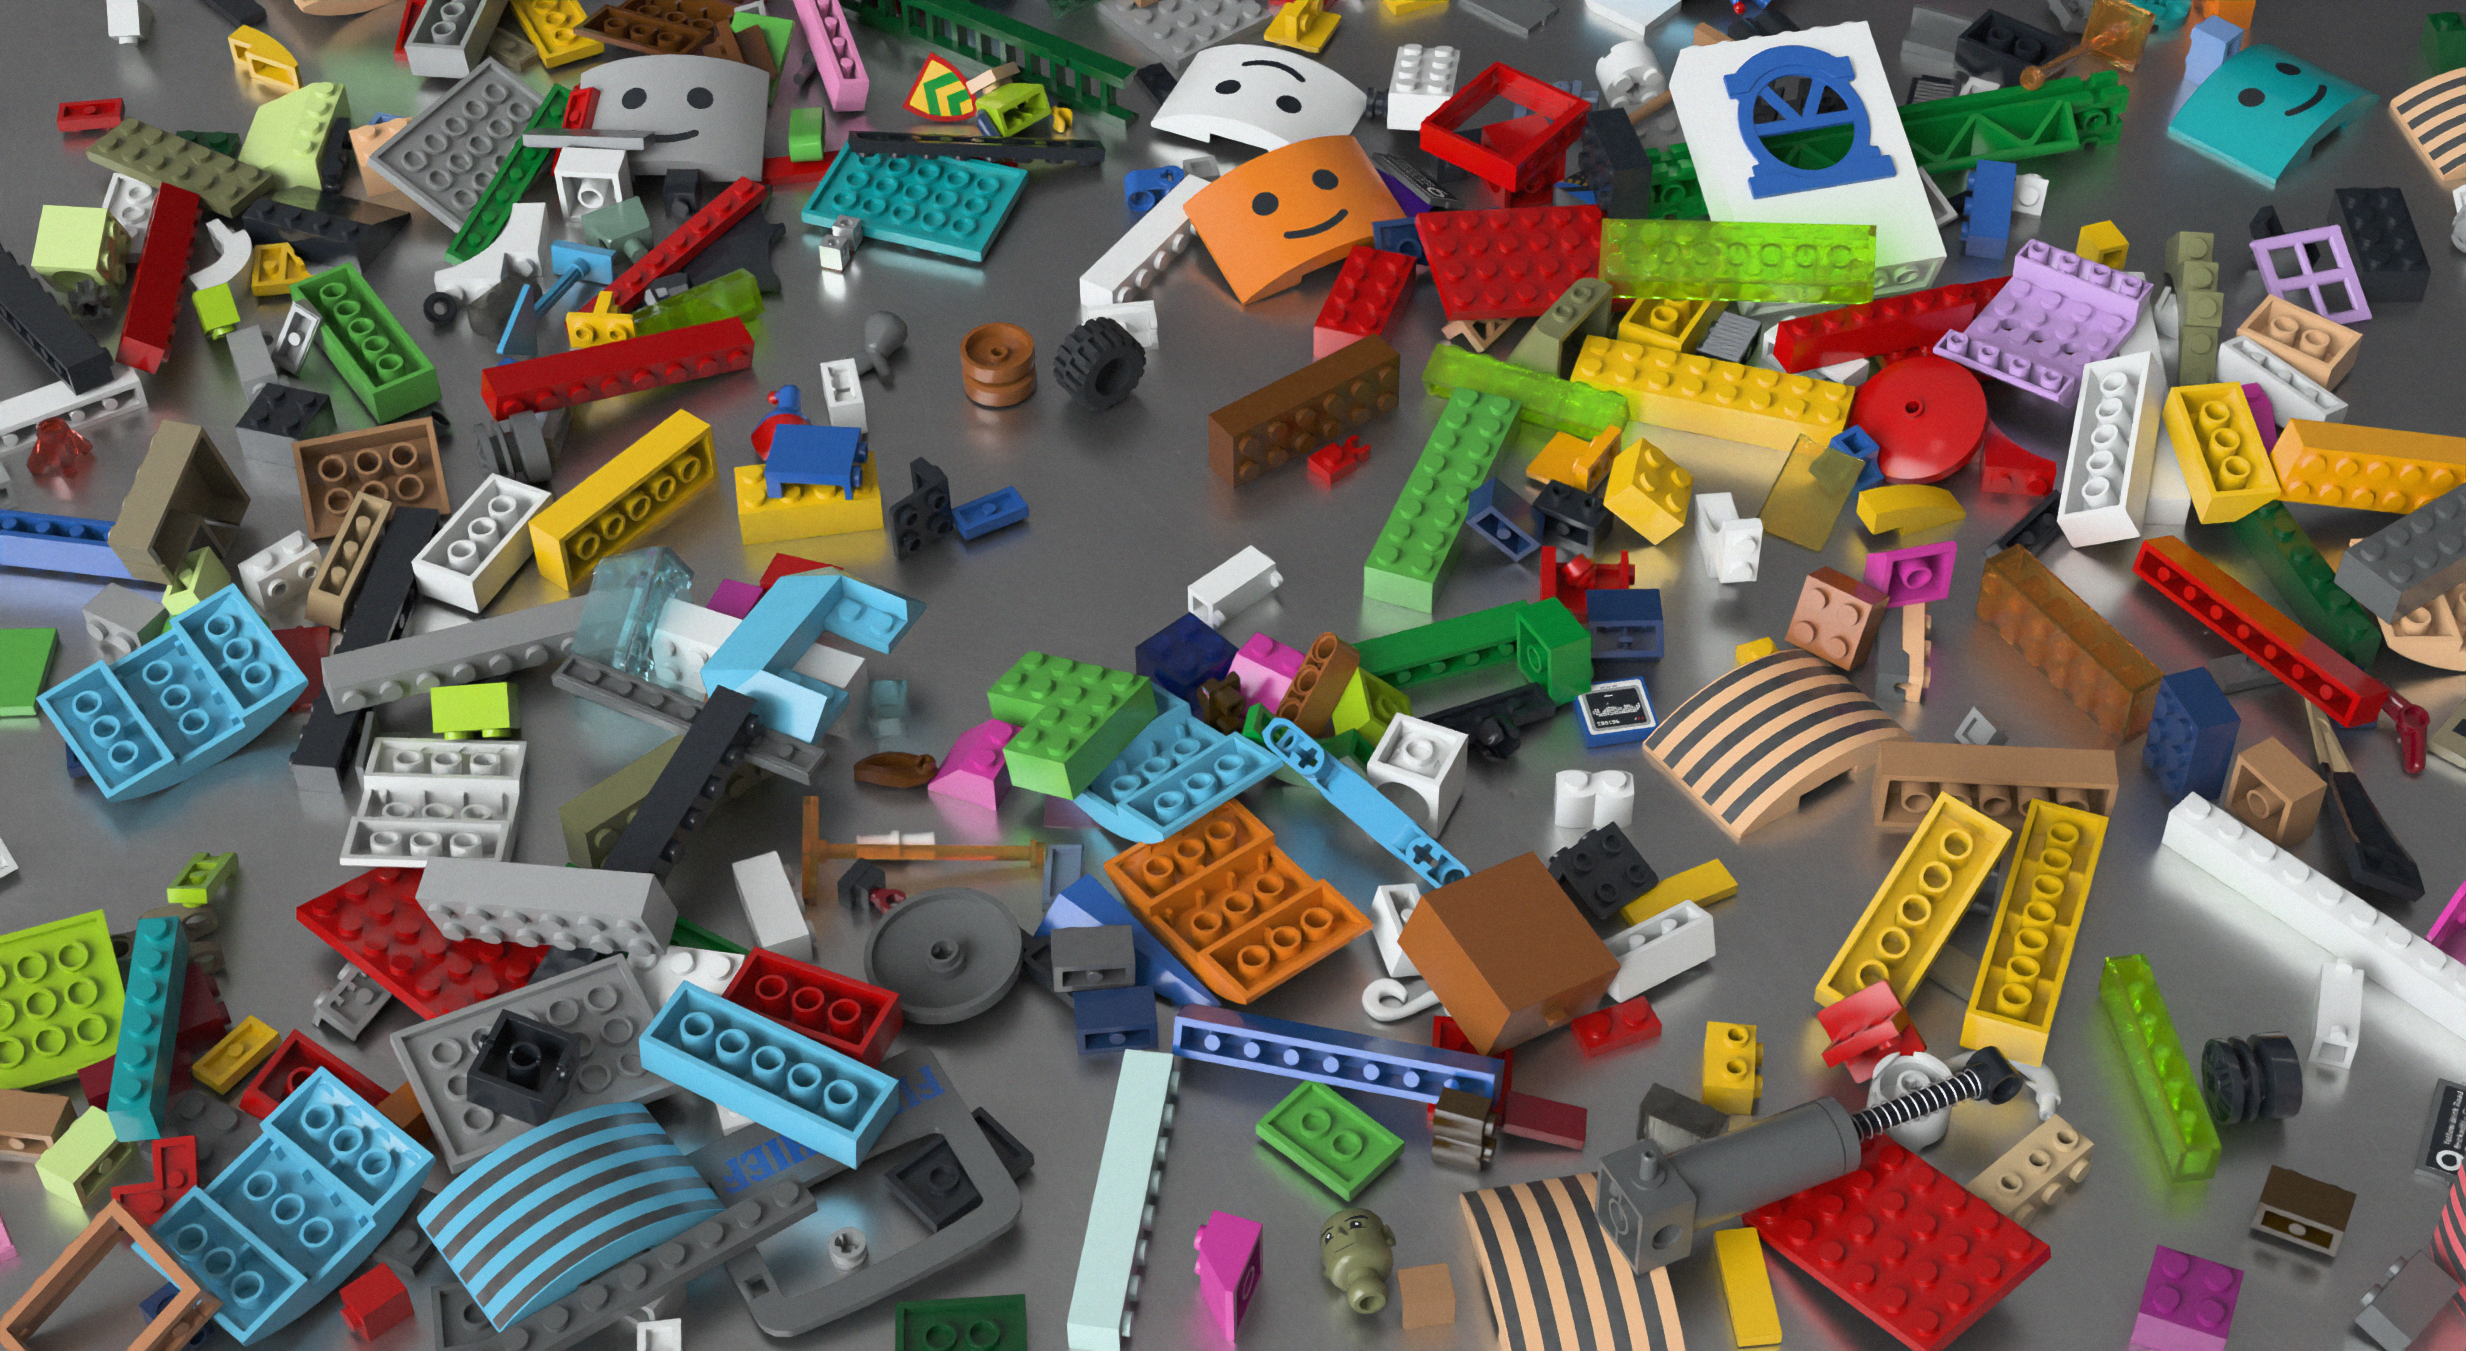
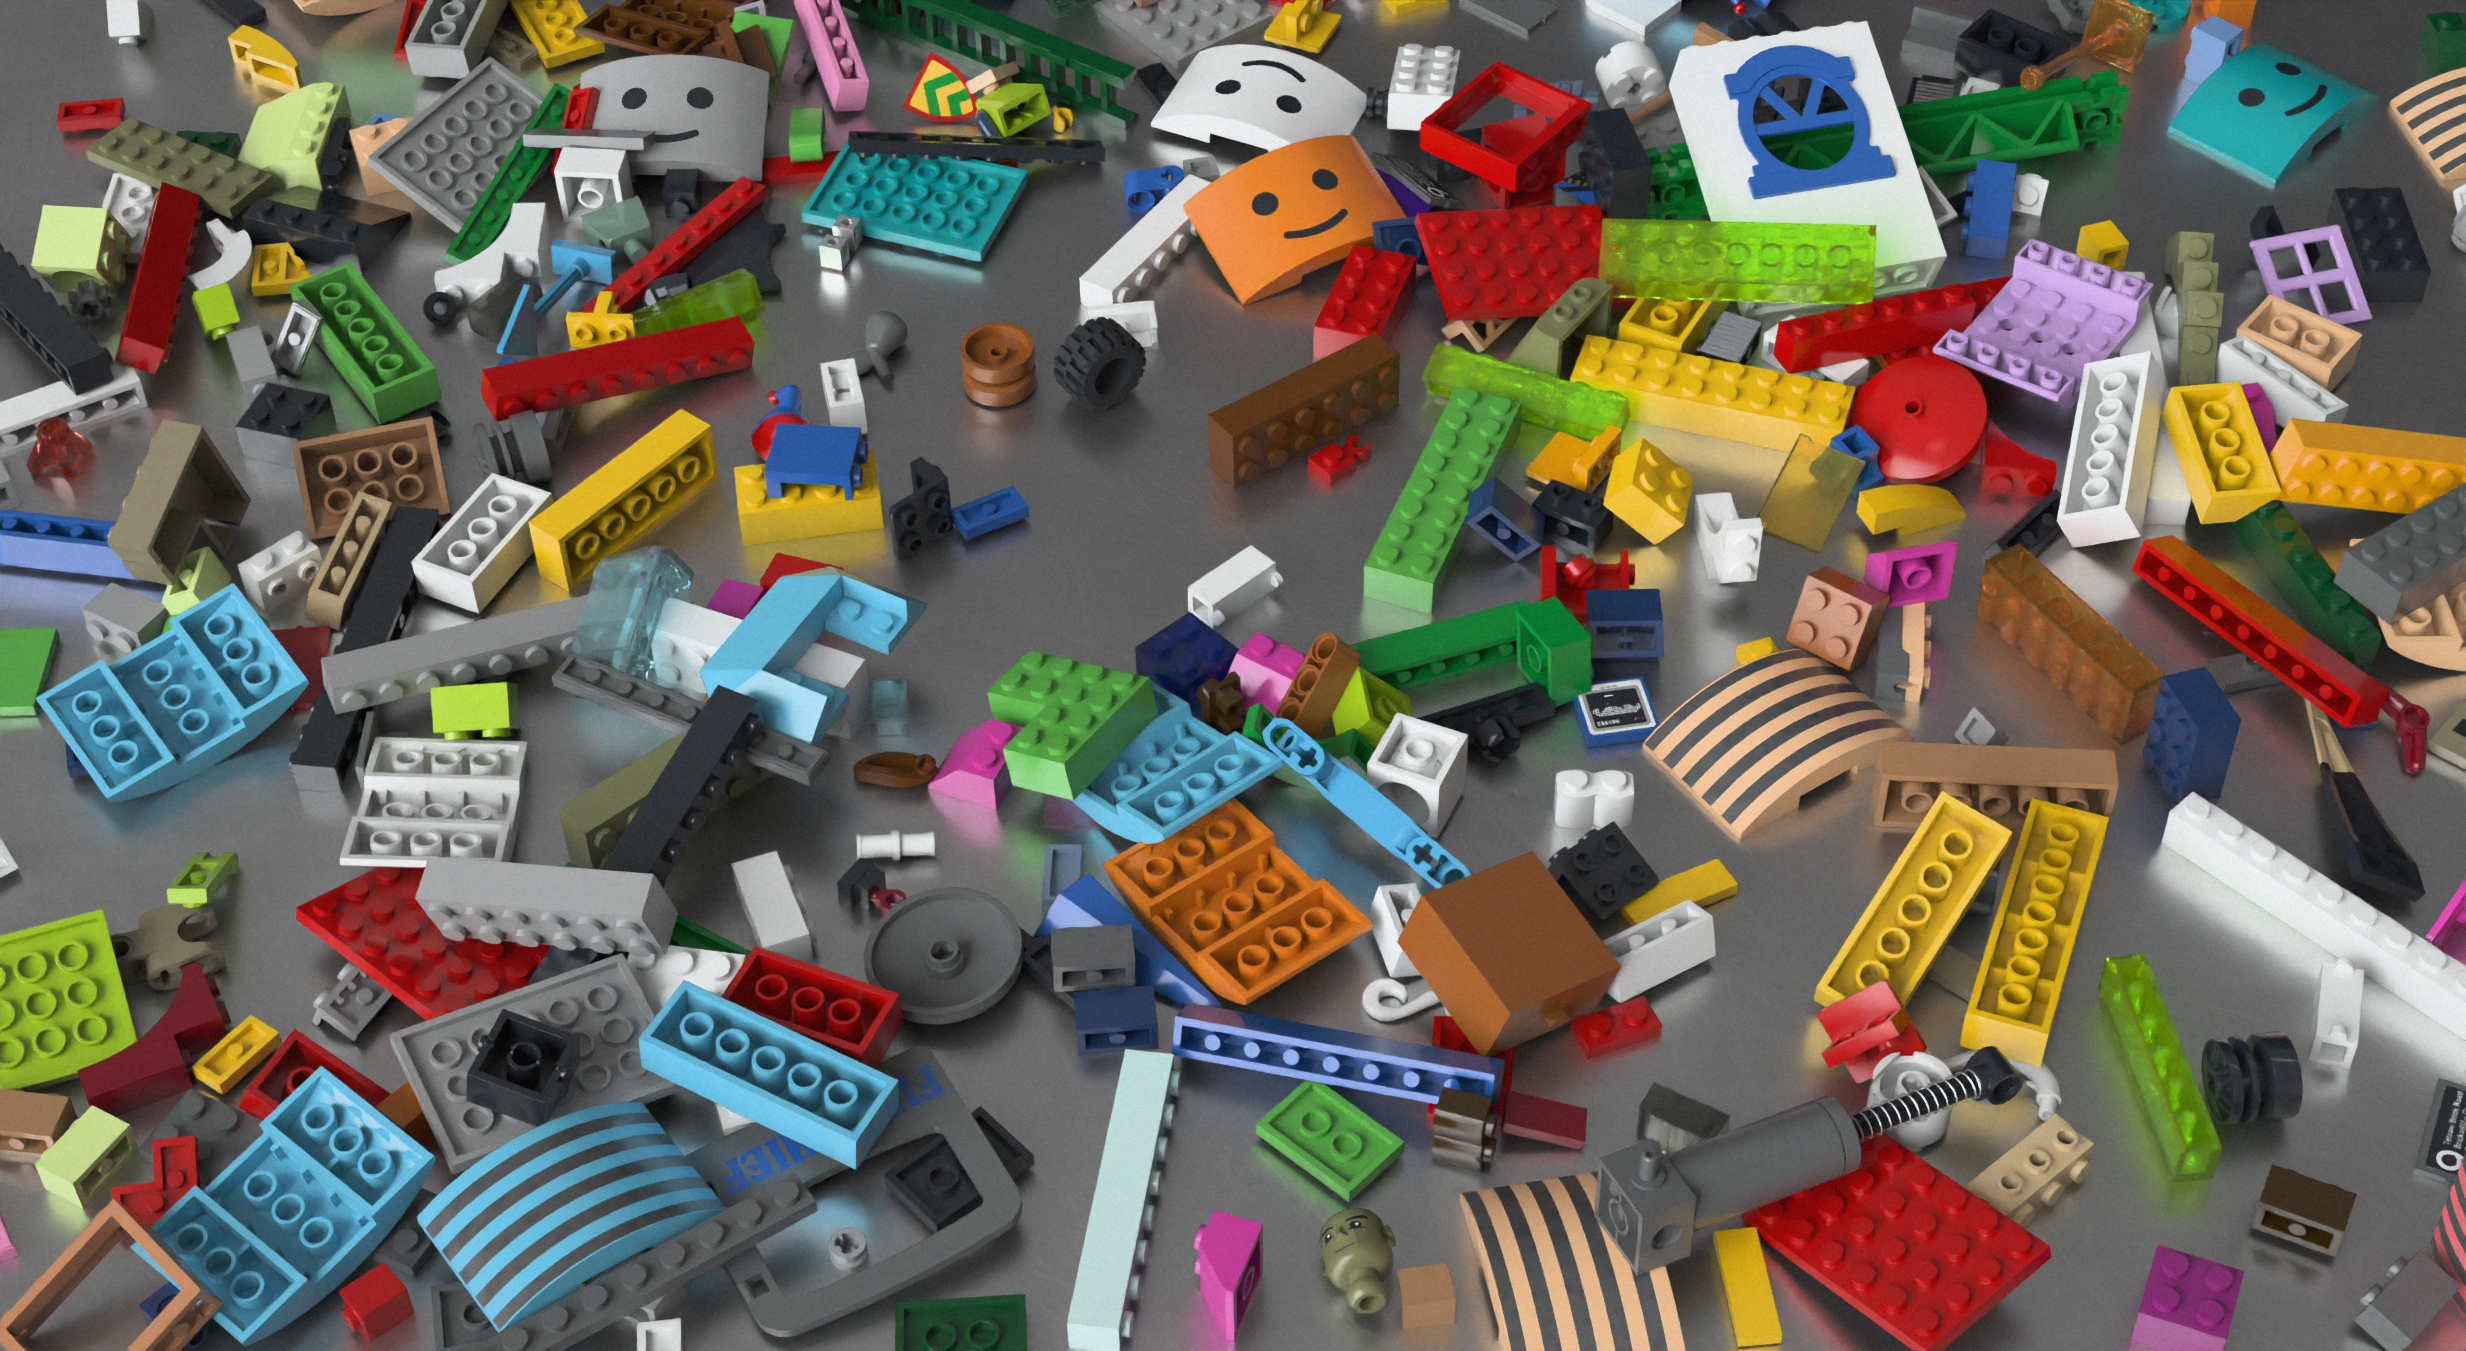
(148, 1029): teal brick -> none
(818, 851): clear orange tile -> none
(1730, 1066): yellow brick -> none
(2275, 793): medium nougat brick -> none

